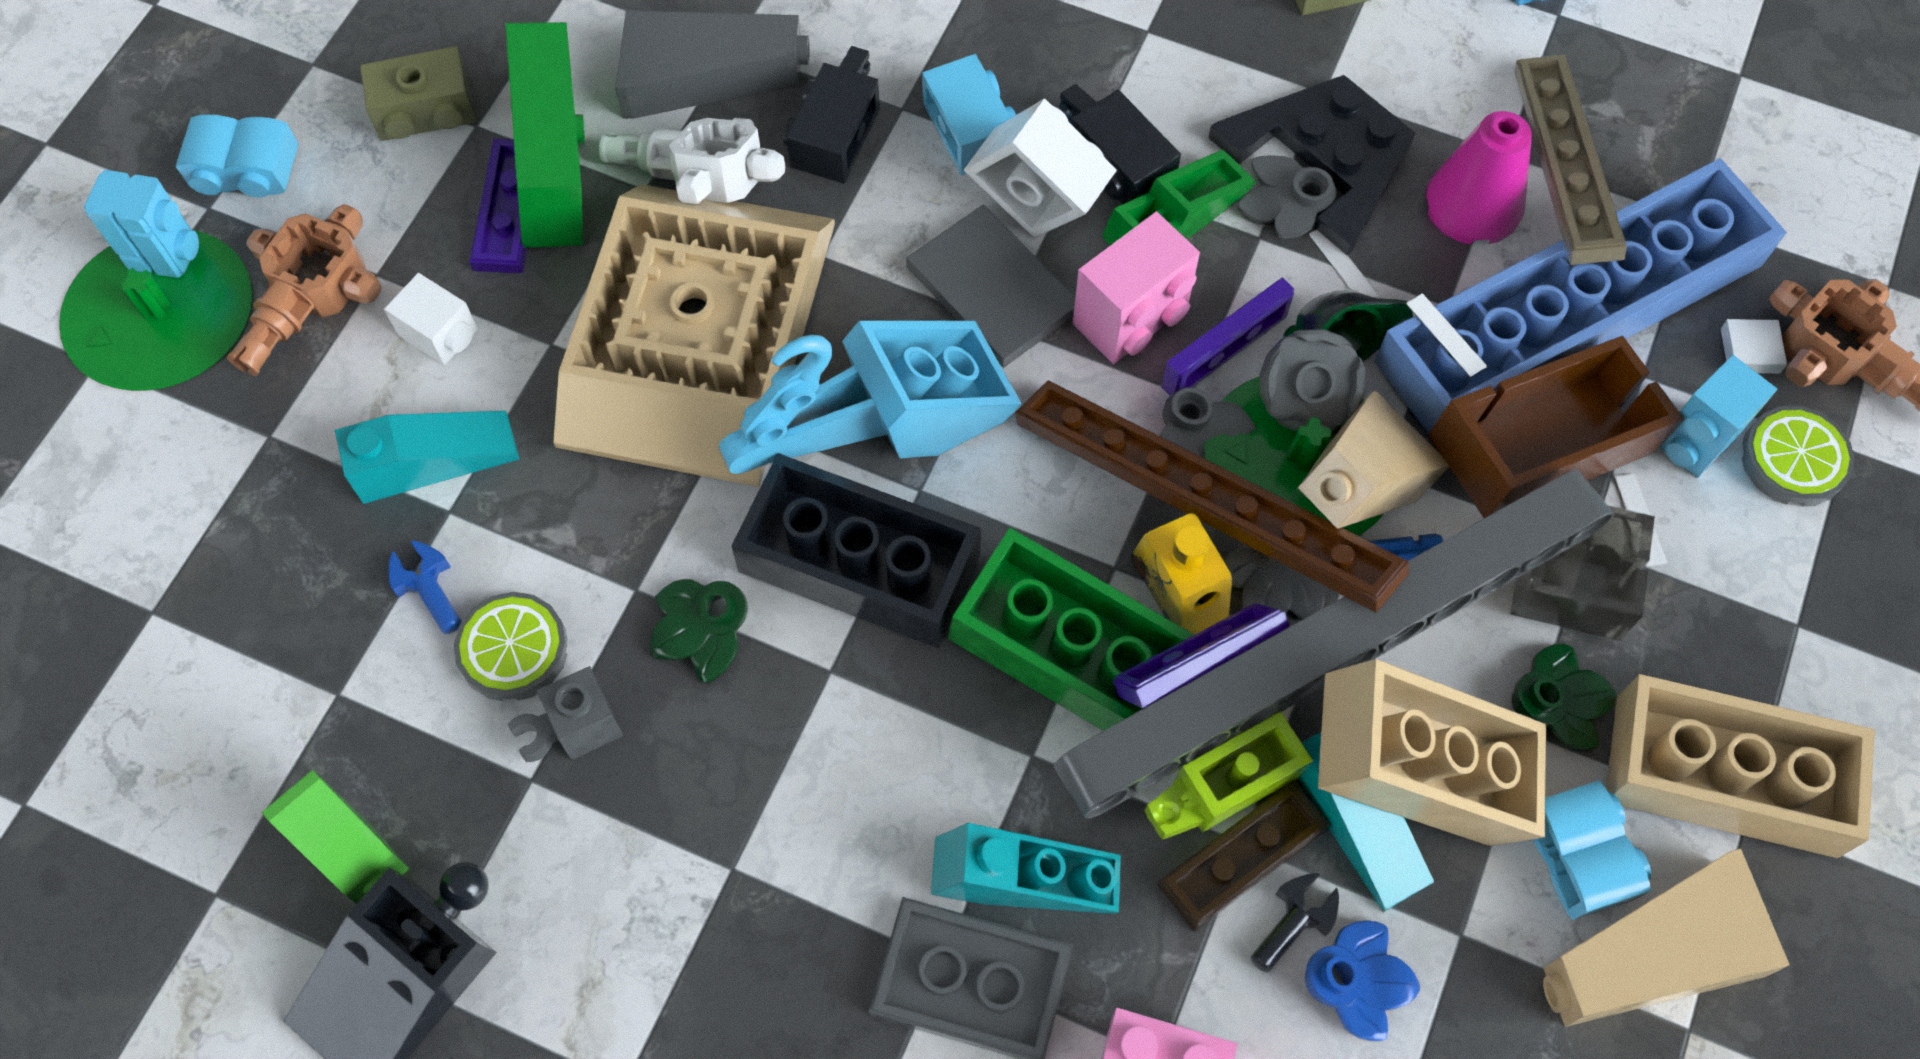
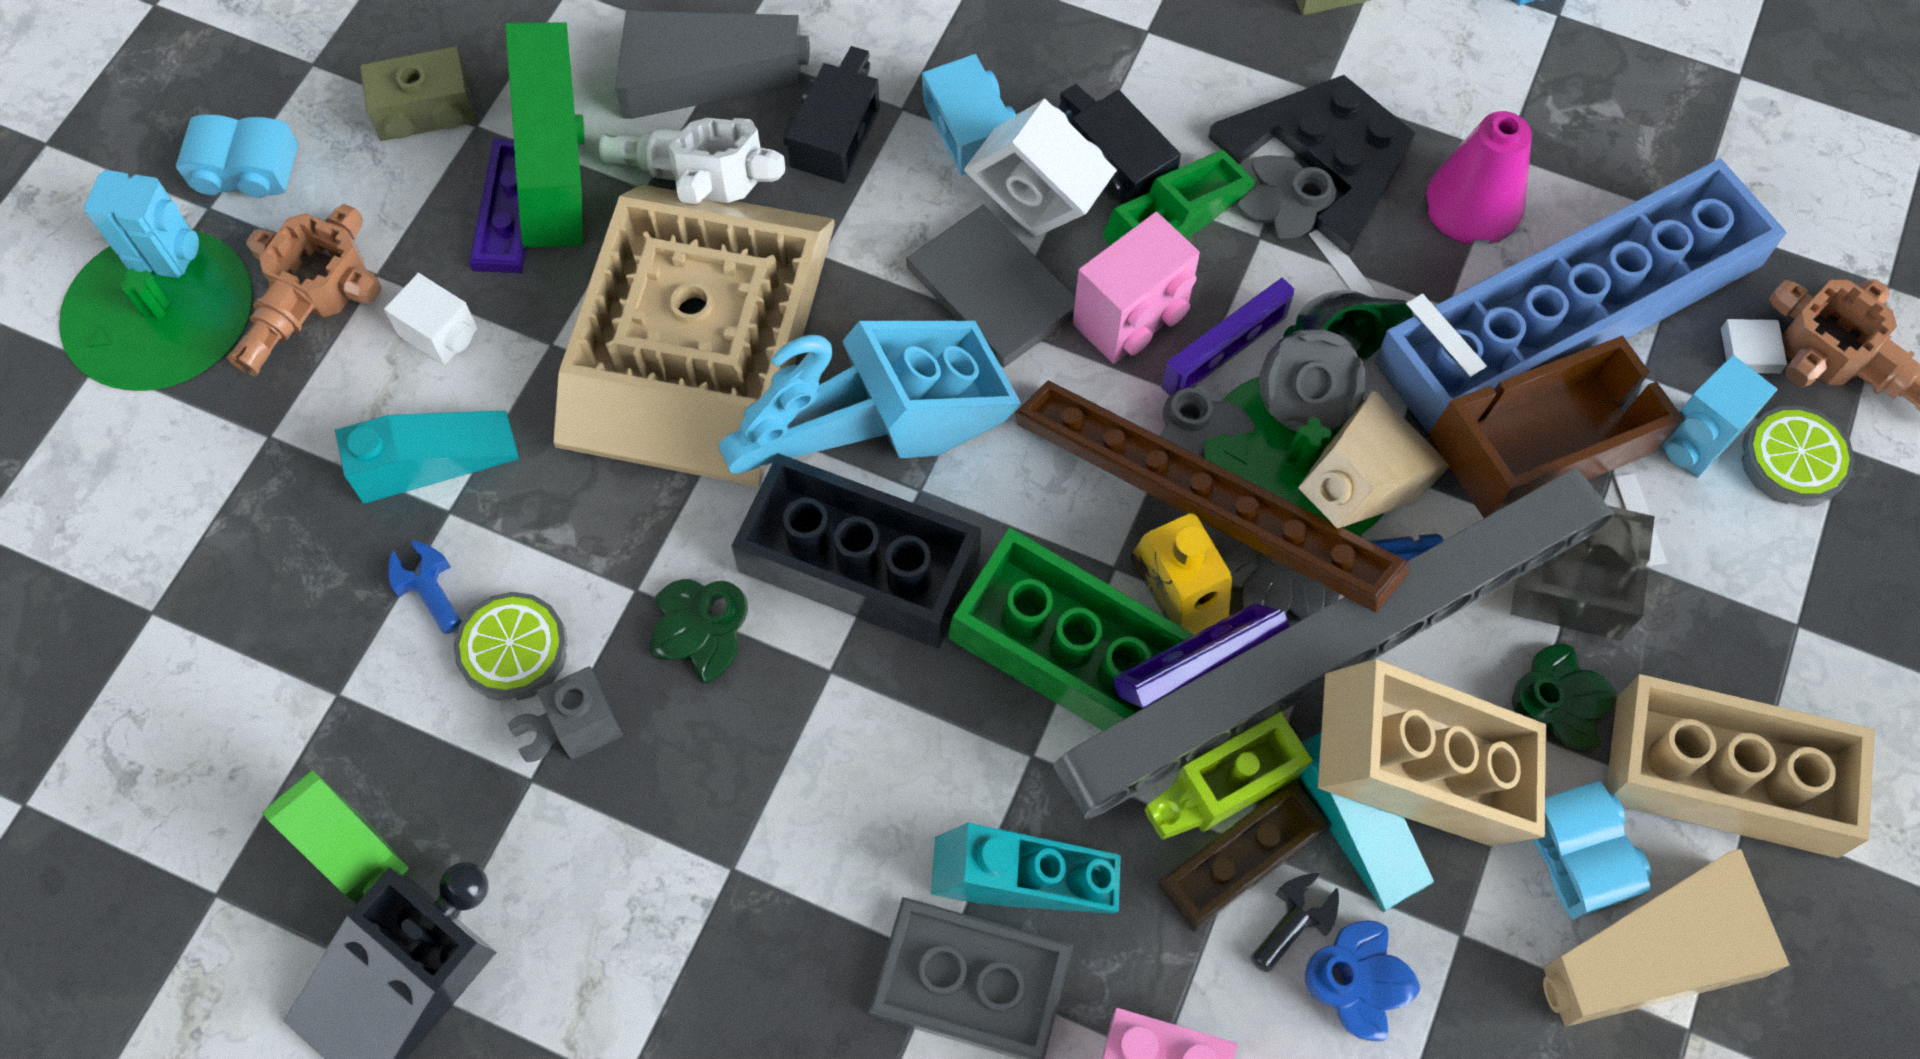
(1569, 161): dark tan tile -> none

